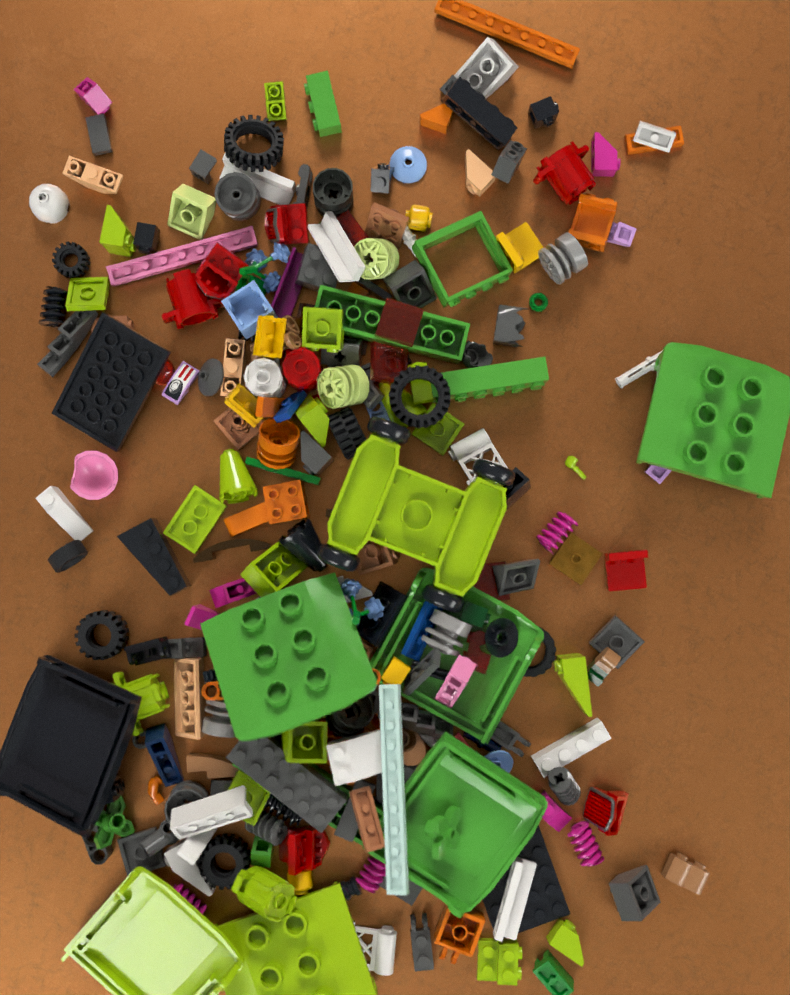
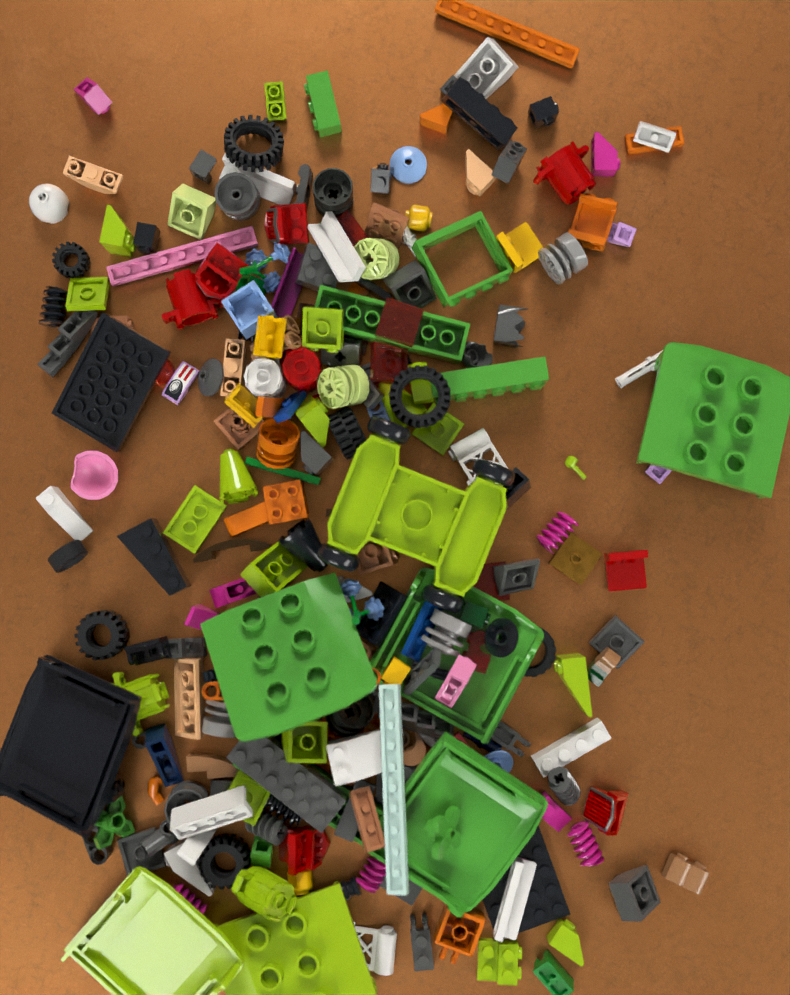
(99, 134): dark grey tile -> none
(538, 296): green plate -> none

